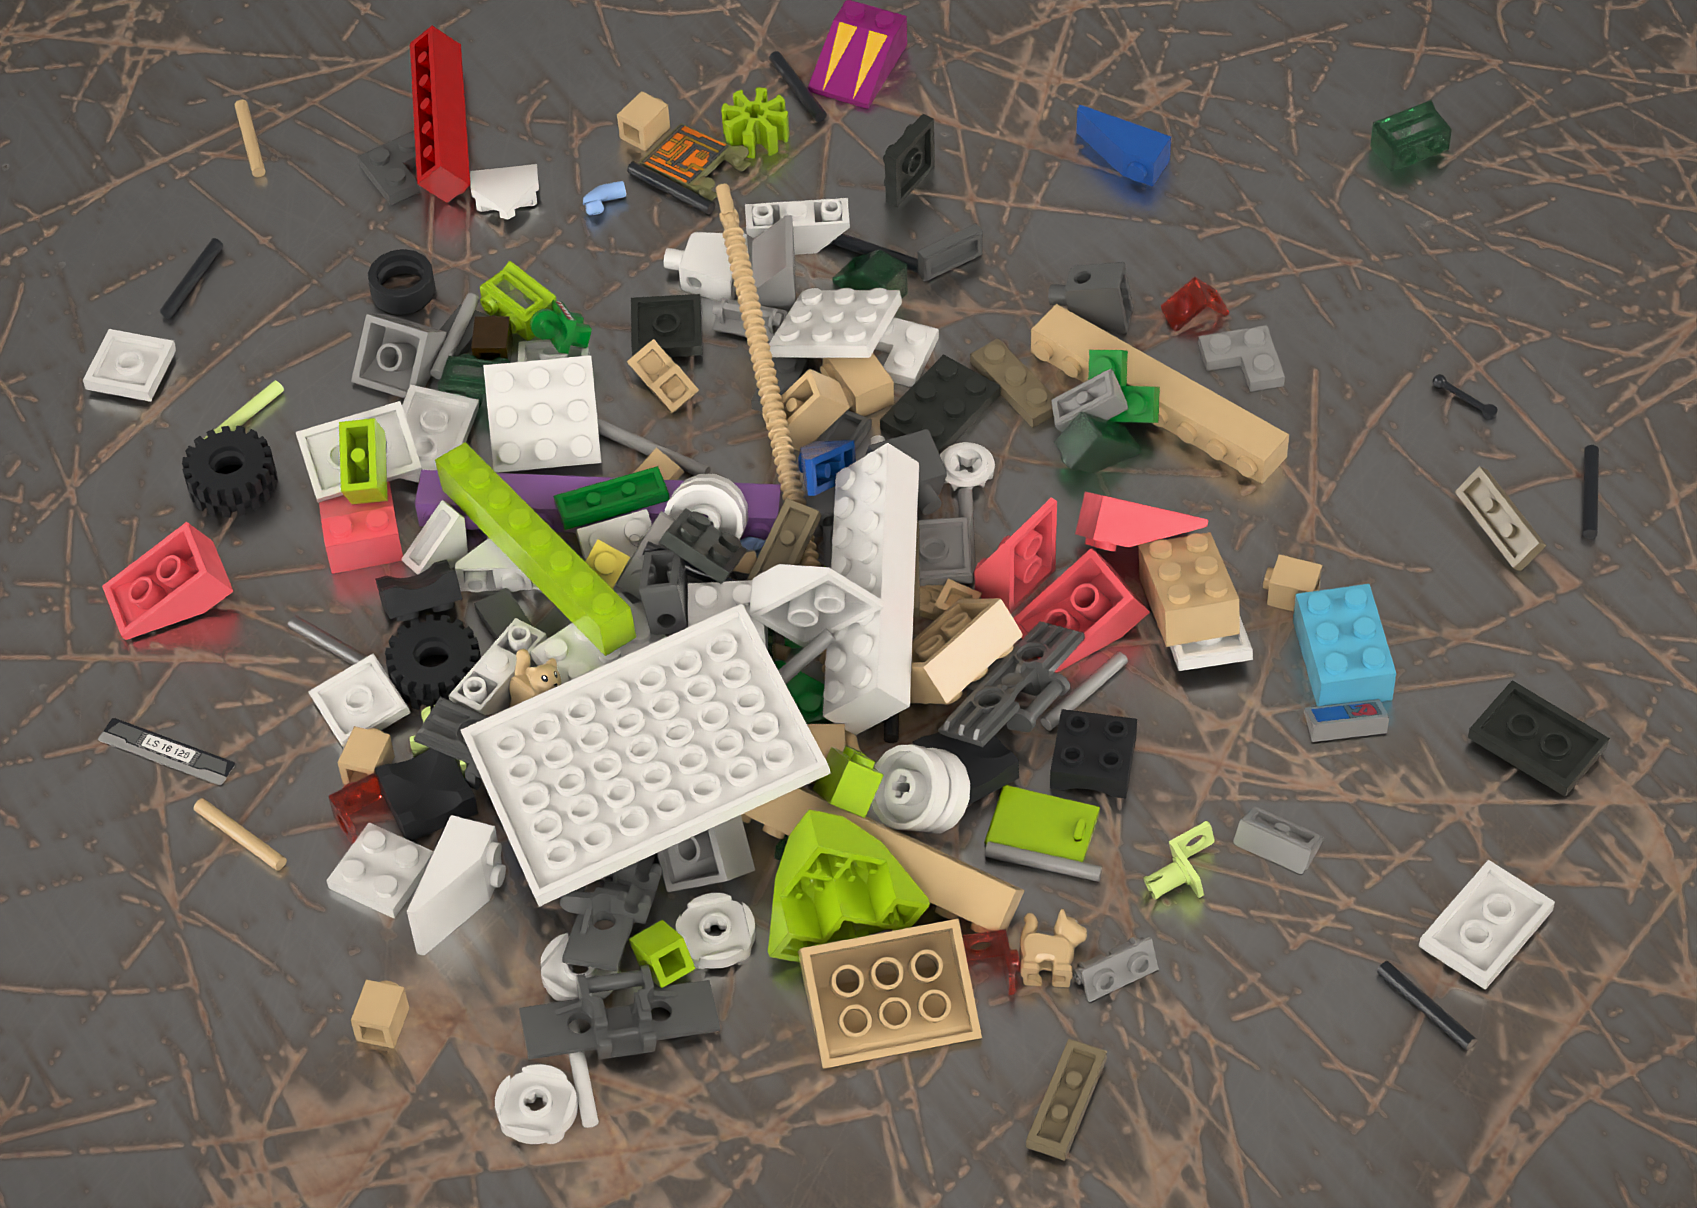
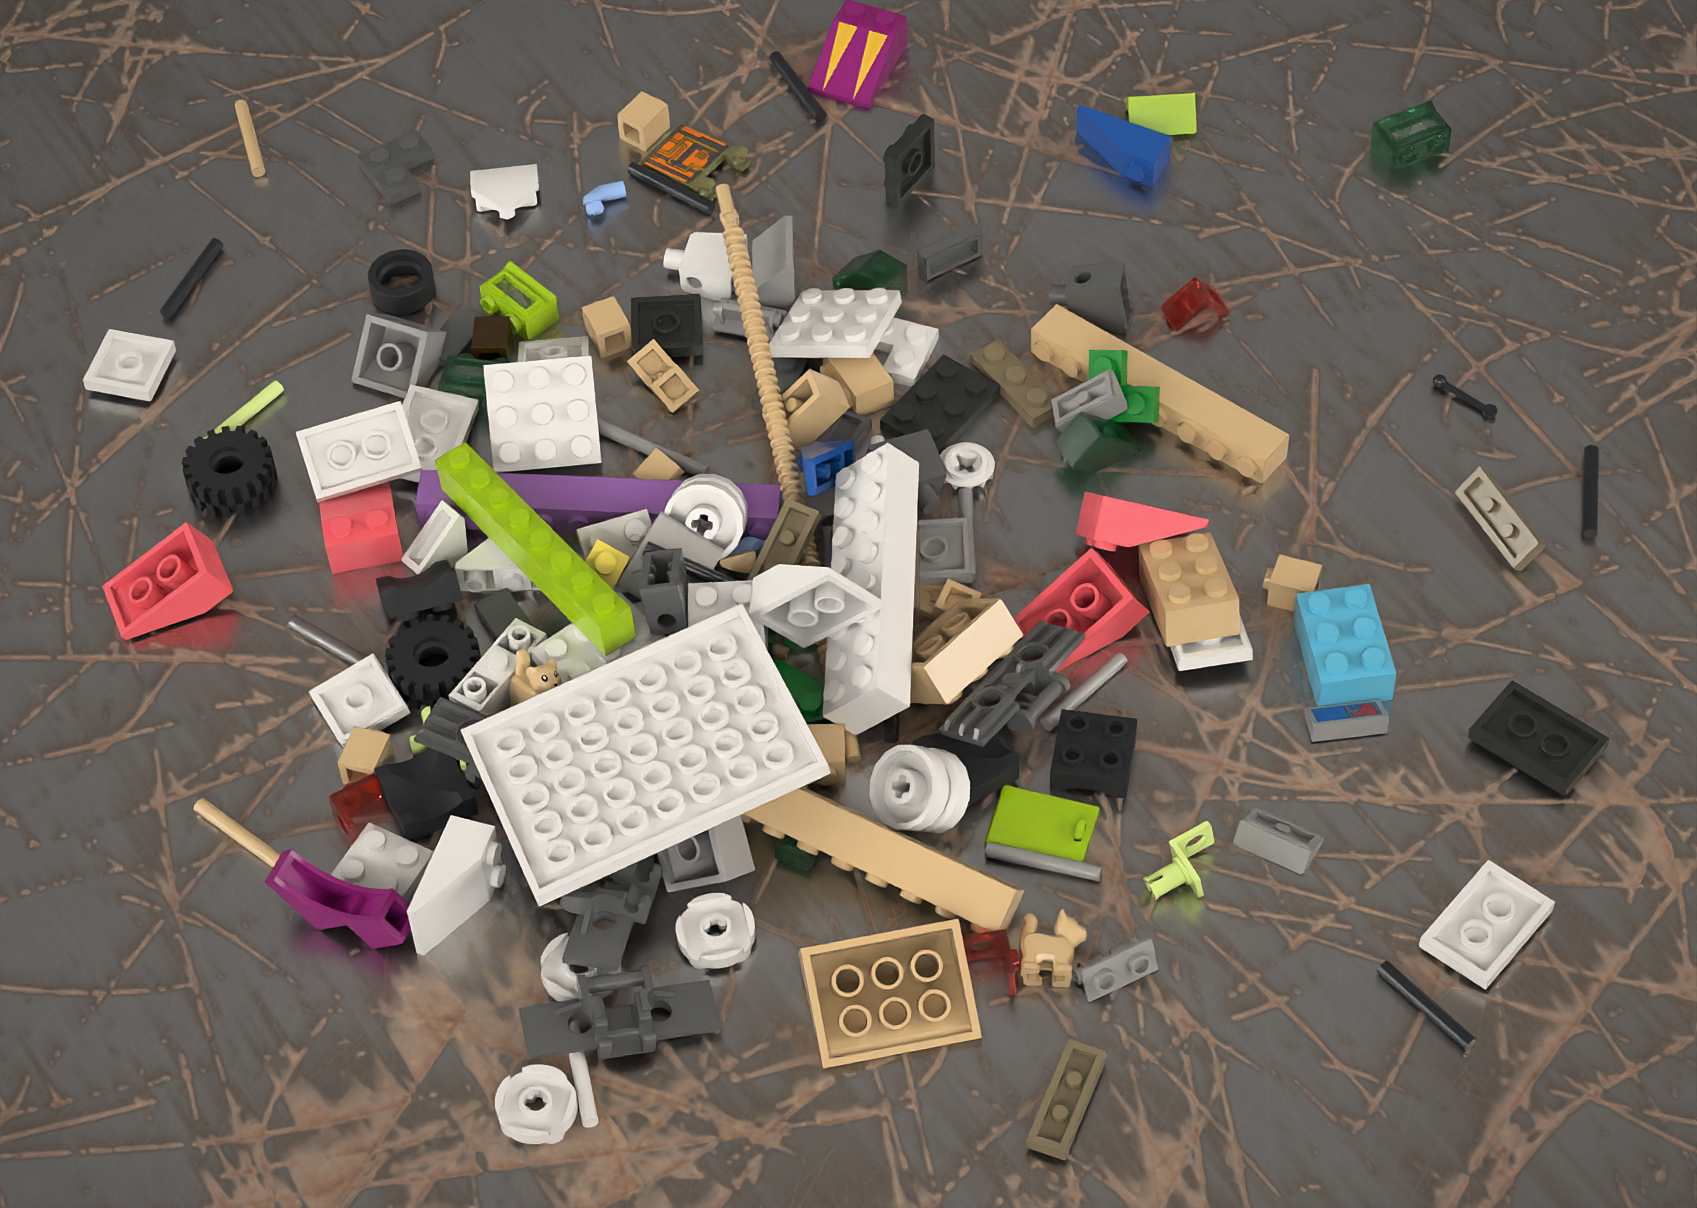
(167, 751): sticker -> none
(329, 902): none -> magenta arch
(363, 461): lime brick -> none
(380, 1013): tan brick -> none
(439, 114): red brick -> none
(455, 334): light grey bar -> none
(561, 327): green hips -> none
(607, 327): none -> tan brick
(611, 498): green tile -> none
(663, 952): lime brick -> none
(703, 545): pearl dark grey plate -> none
(755, 122): lime gear -> none
(806, 655): light grey bar -> none
(814, 221): white slope -> none
(837, 887): lime brick -> none
(851, 781): lime brick -> none
(864, 247): black bar -> none
(1020, 560): coral slope -> none
(1164, 113): none -> lime panel
(1247, 348): light grey plate -> none

